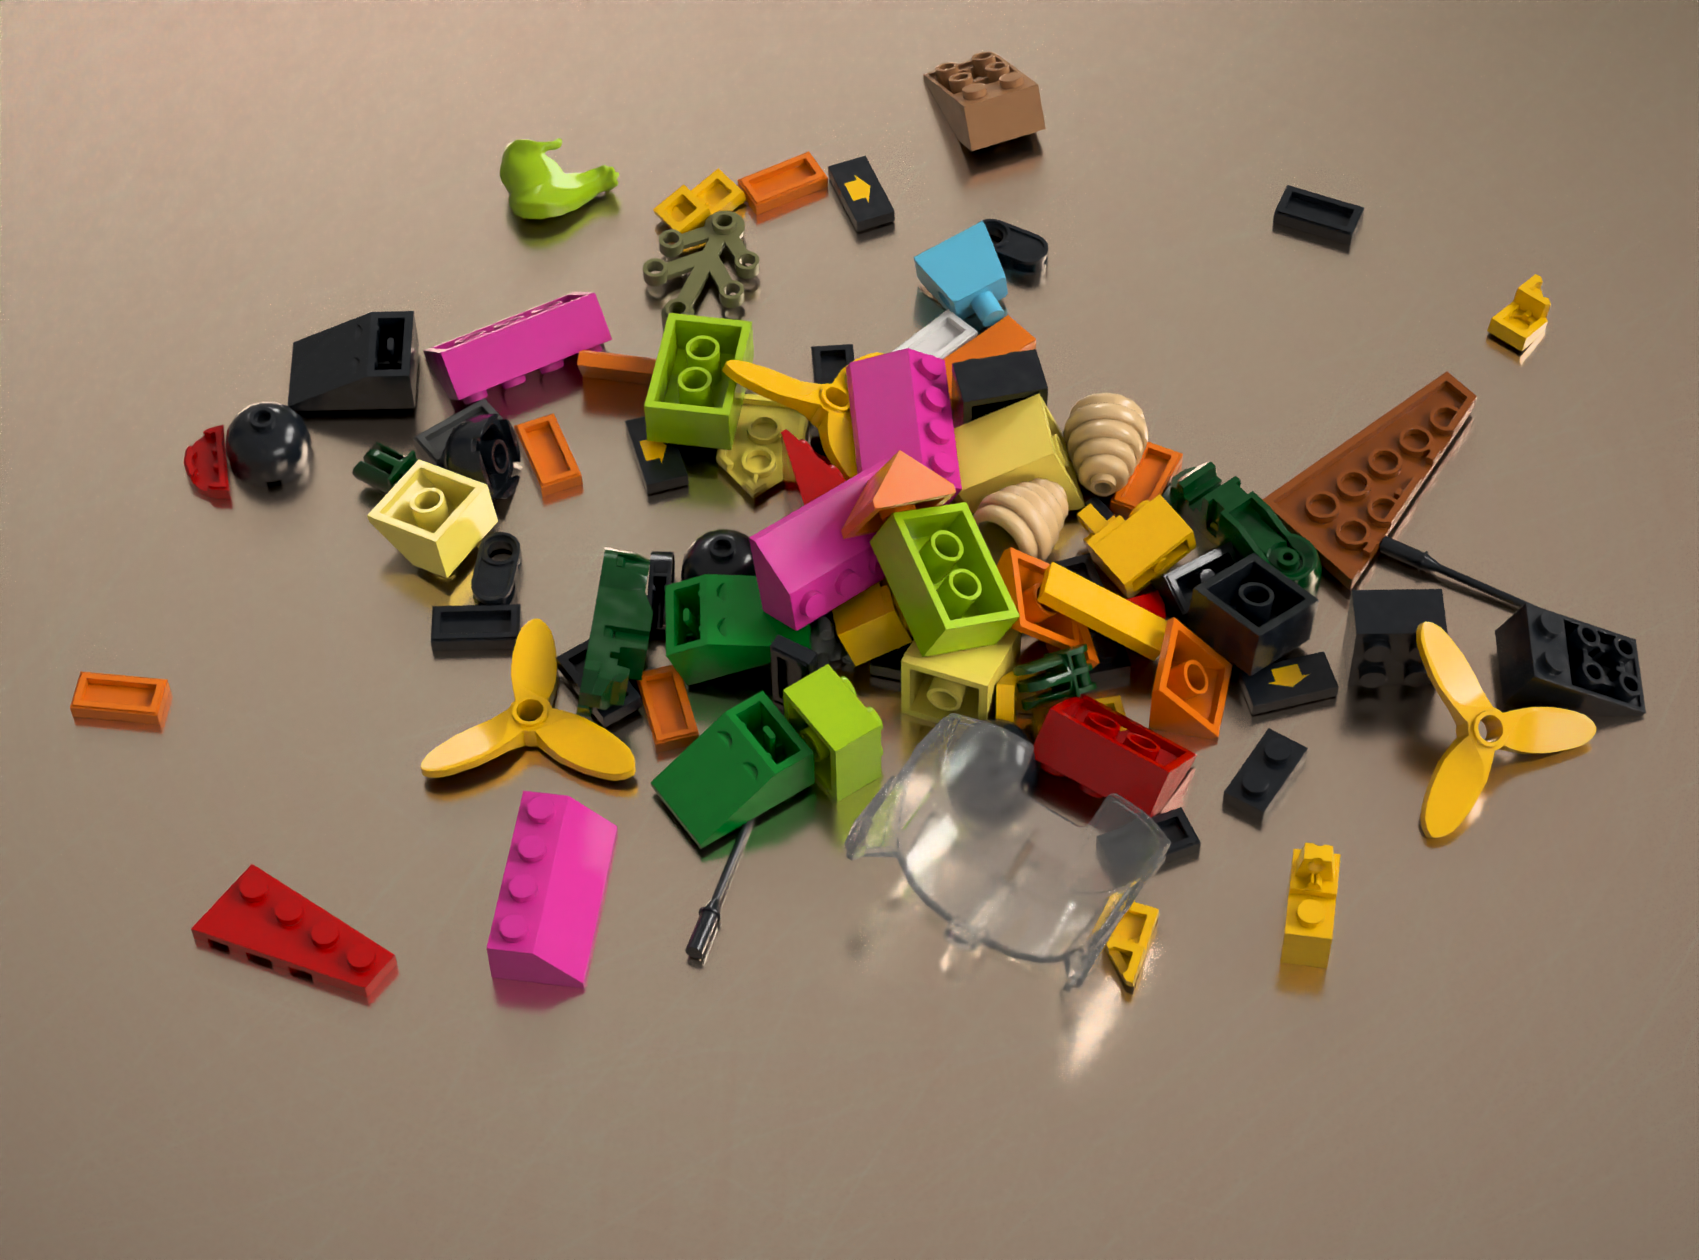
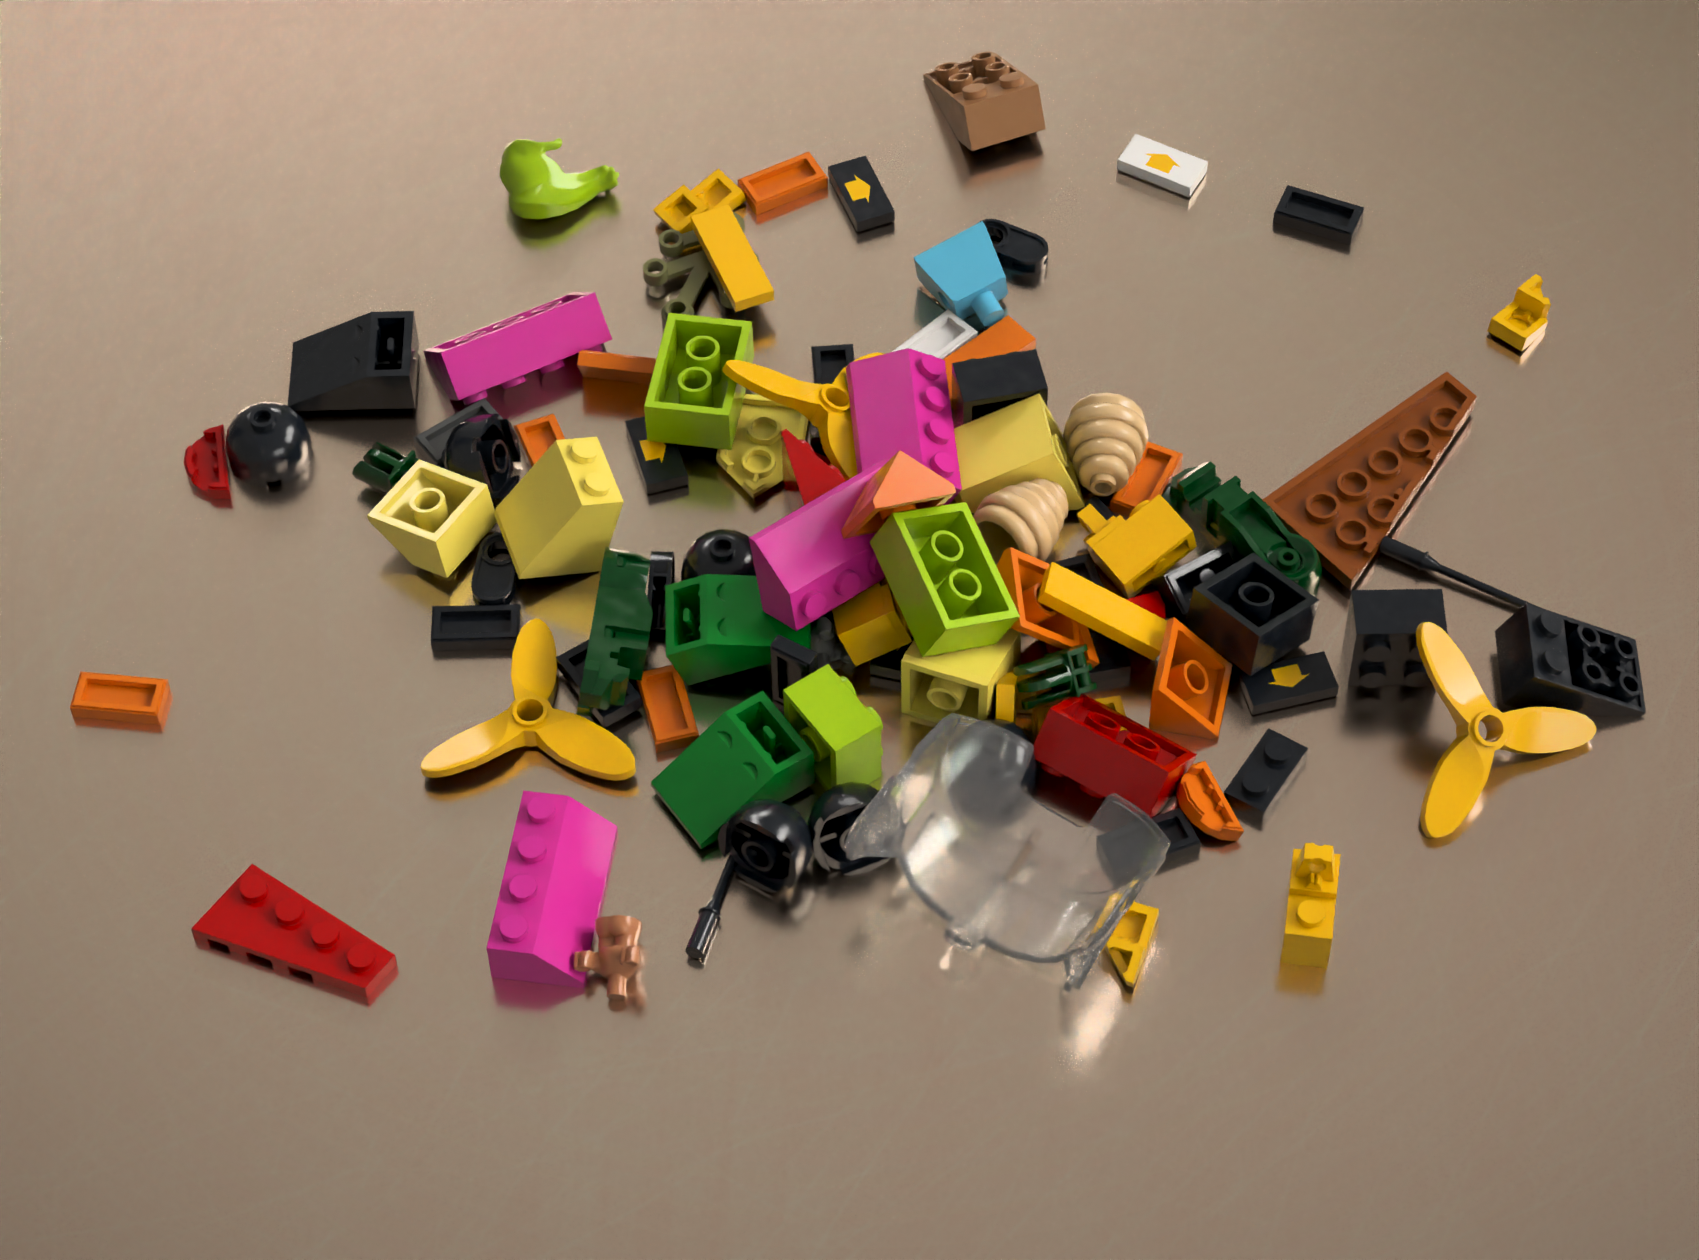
(561, 511): none -> light yellow slope
(617, 952): none -> nougat piece
(732, 258): none -> yellow tile
(767, 843): none -> black cylinder
(831, 823): none -> black cylinder
(1162, 165): none -> white tile
(1206, 804): none -> orange tile

